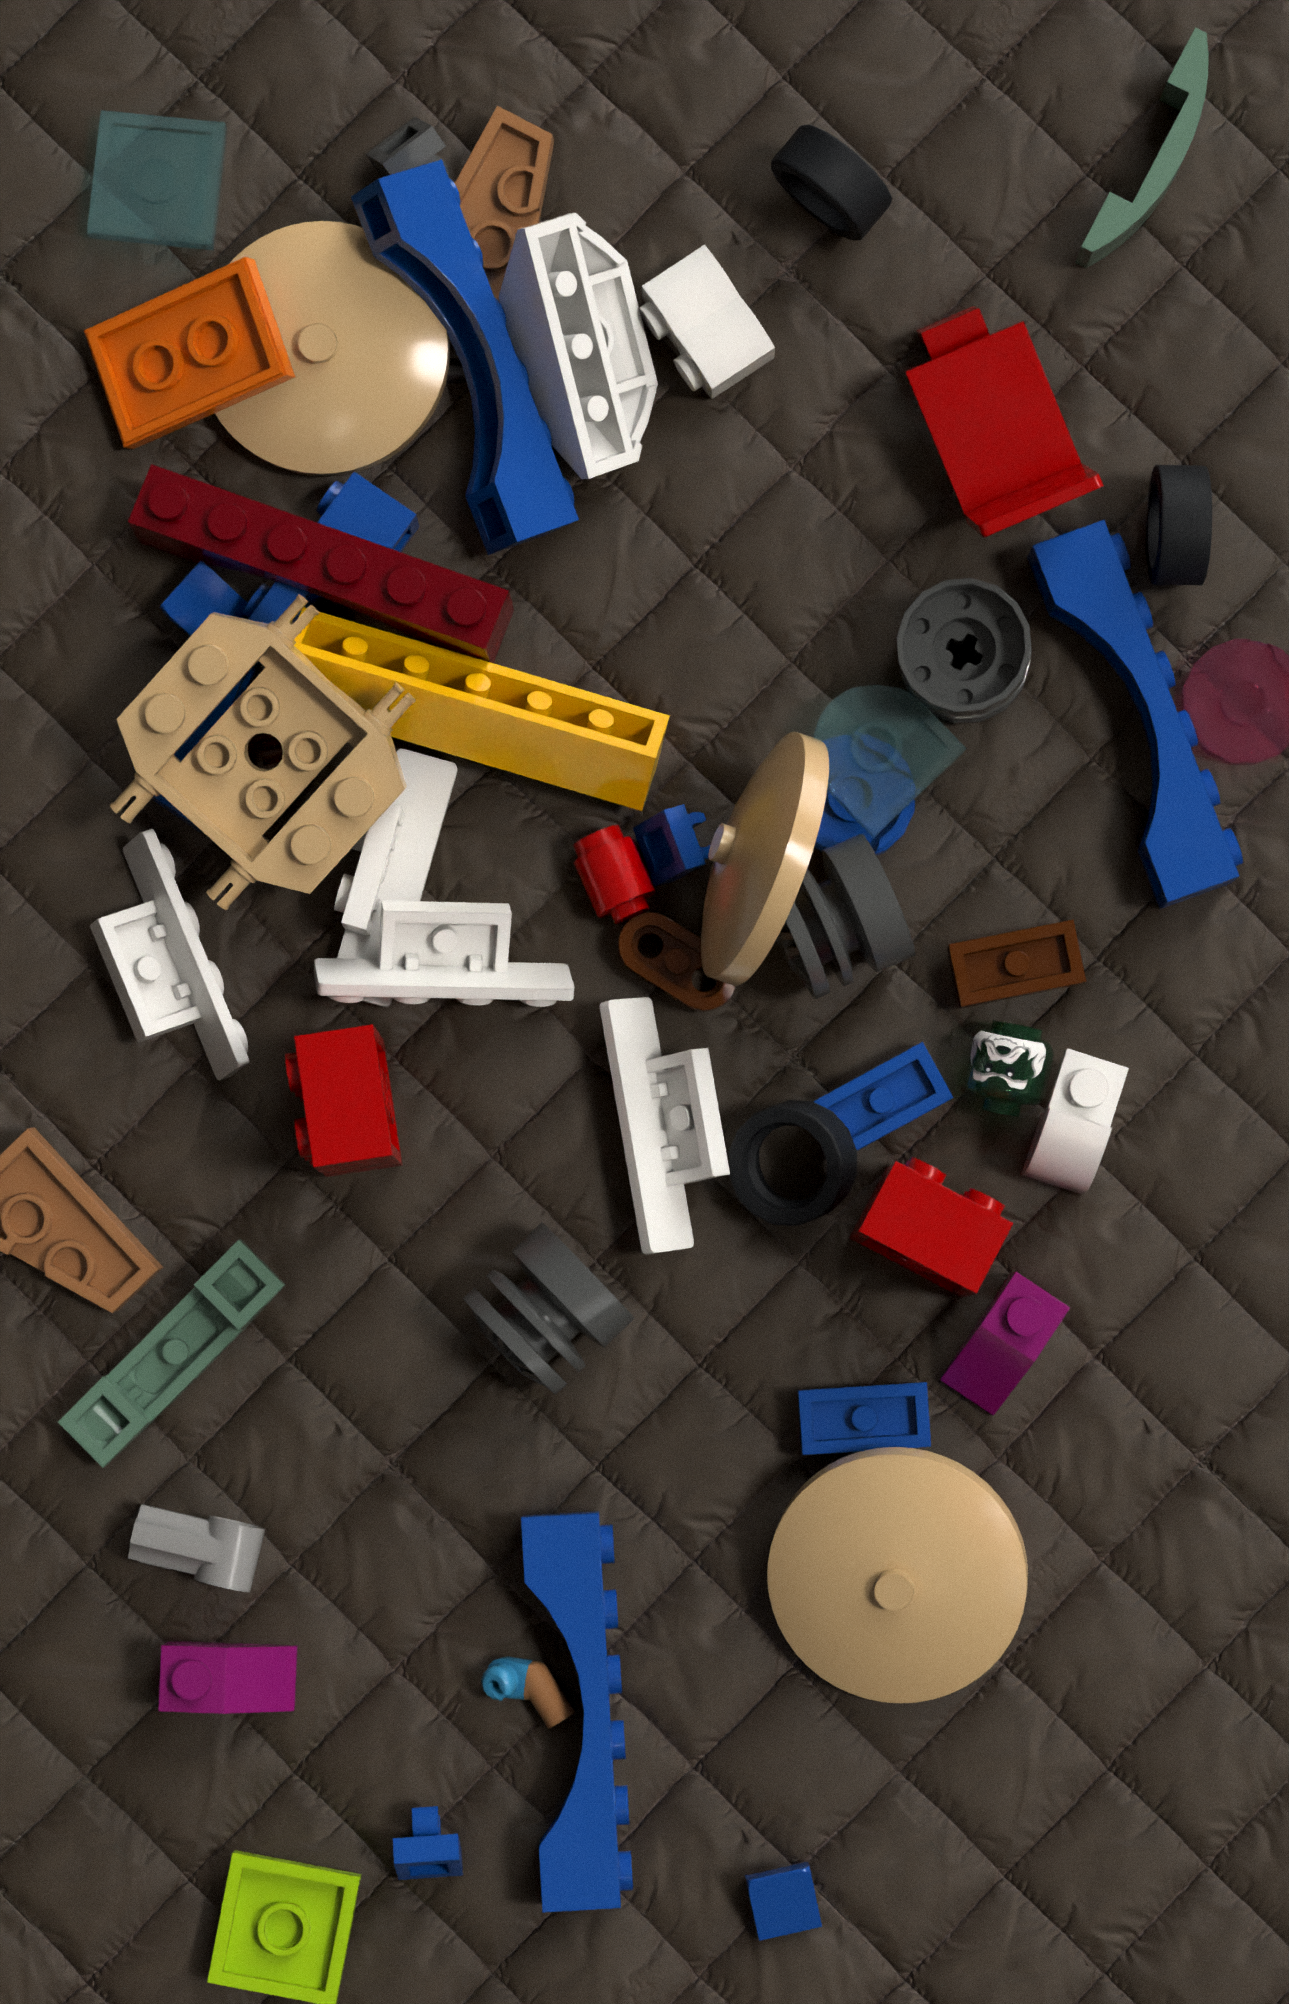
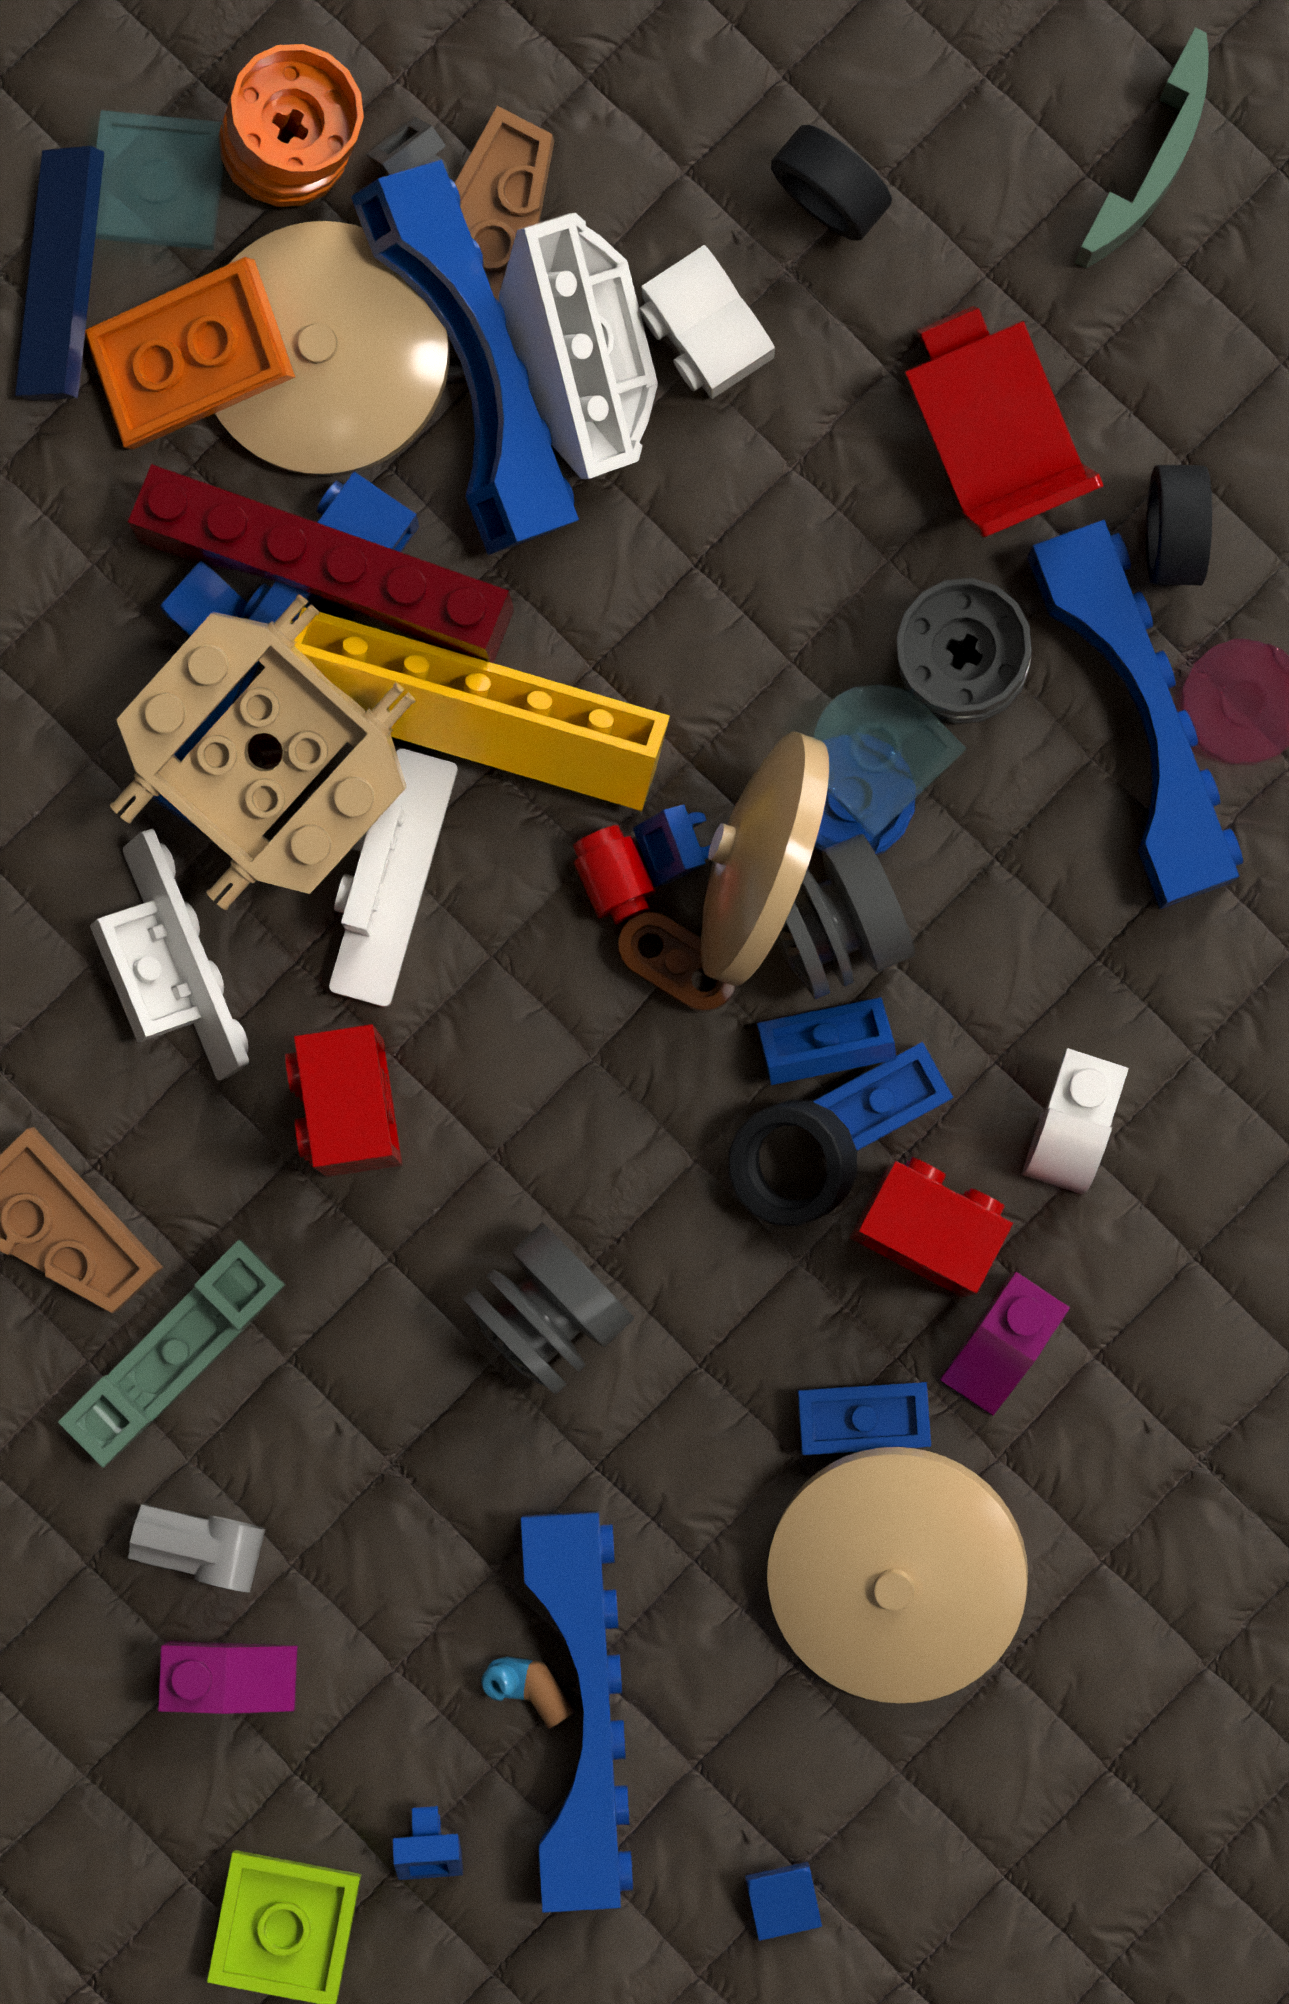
(60, 273): none -> dark blue tile
(299, 93): none -> orange wheel
(443, 953): white bracket -> none
(665, 1122): white bracket -> none
(826, 1041): none -> blue plate
(1009, 1067): clear green head -> none
(1016, 964): reddish brown plate -> none

